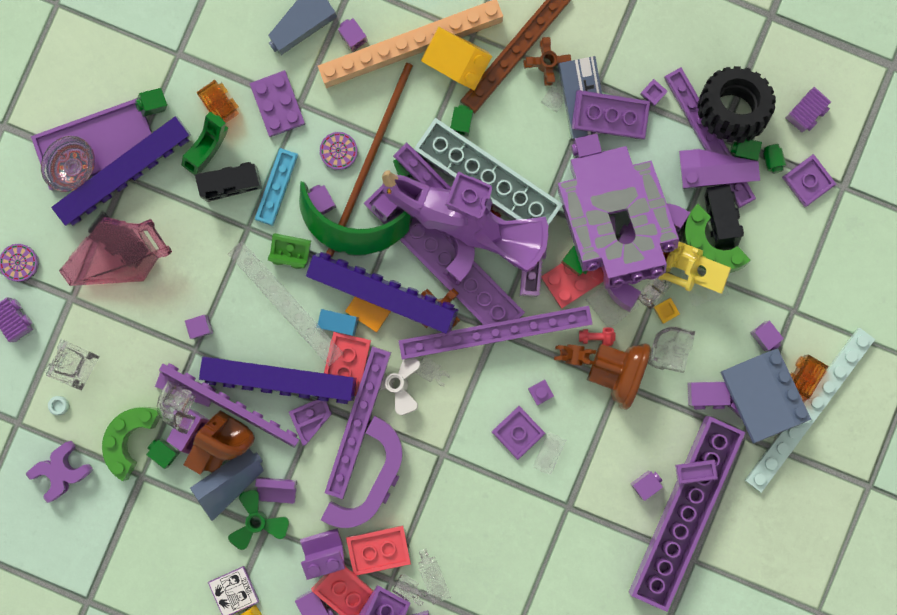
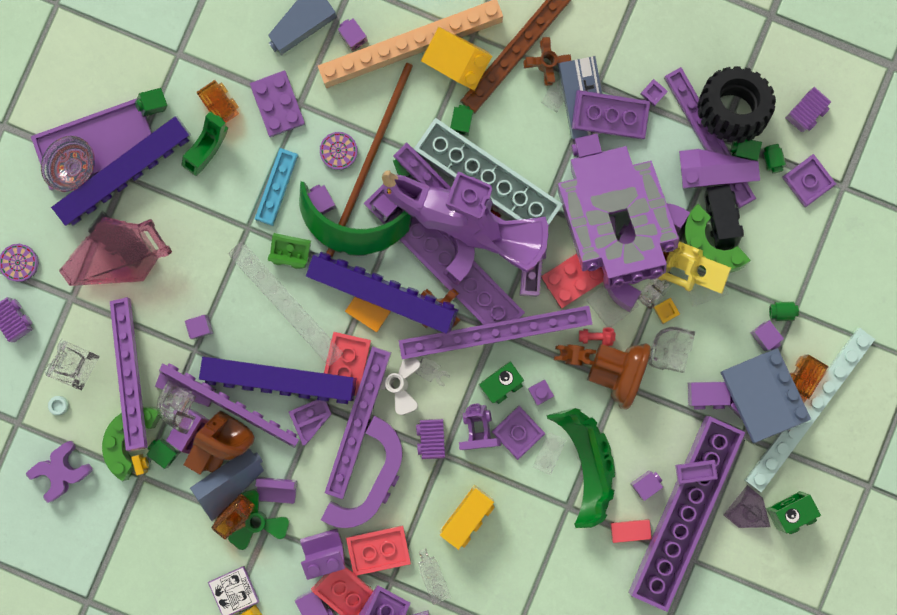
(128, 374): none -> medium lavender plate
(140, 464): none -> yellow plate
(228, 182): black wedge -> none
(233, 516): none -> clear orange brick
(338, 322): dark azure tile -> none
(406, 589): clear plate -> none
(431, 439): none -> medium lavender brick
(467, 518): none -> yellow brick
(473, 414): none -> medium lavender tile
(502, 382): none -> green brick
(572, 262): green brick -> none
(595, 461): none -> green windscreen
(630, 531): none -> coral tile
(748, 510): none -> clear purple slope
(783, 311): none -> green brick
(794, 512): none -> green brick

